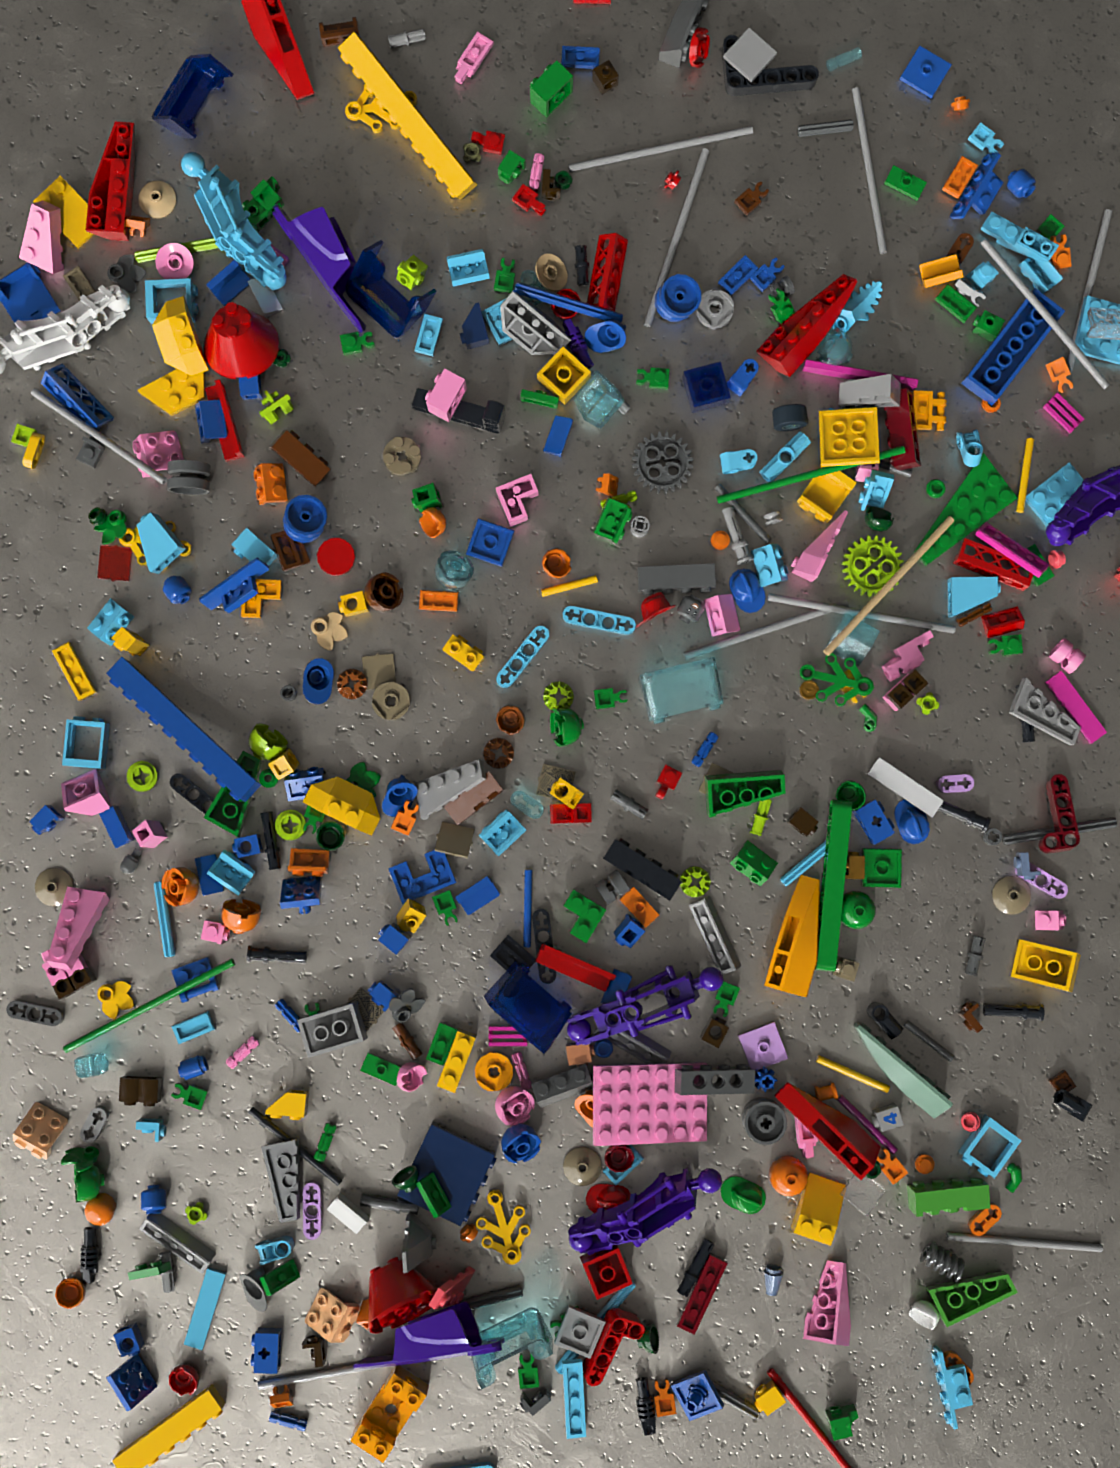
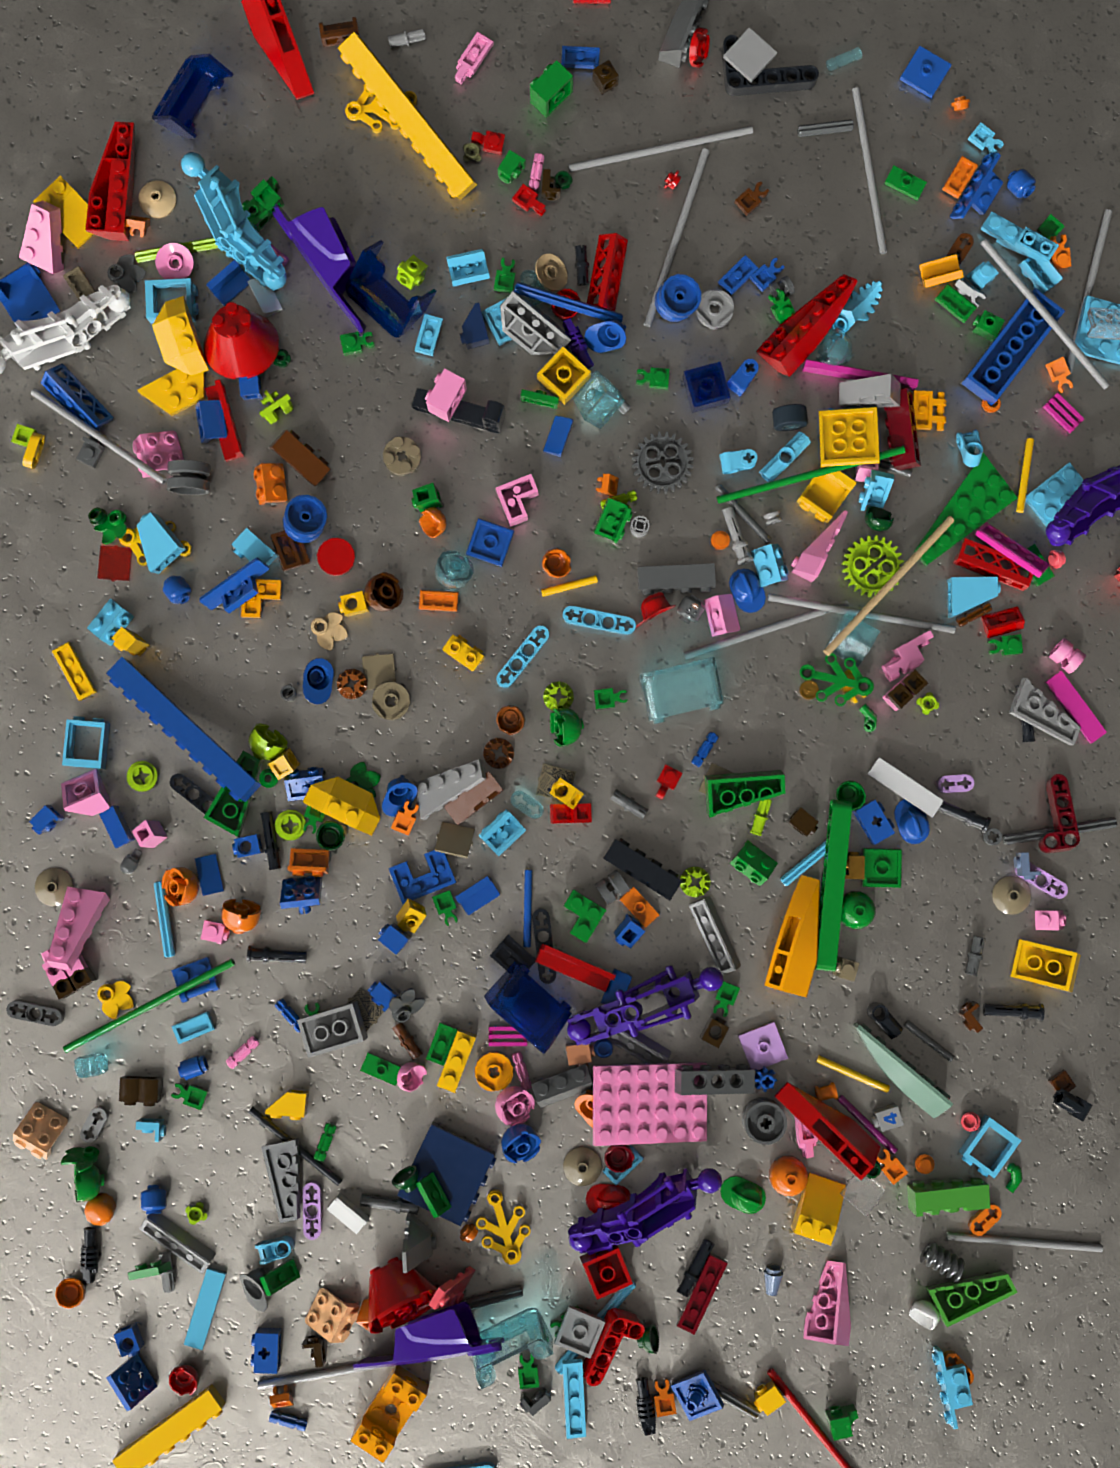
(231, 872): medium azure bracket -> none
(935, 488): green plate -> none

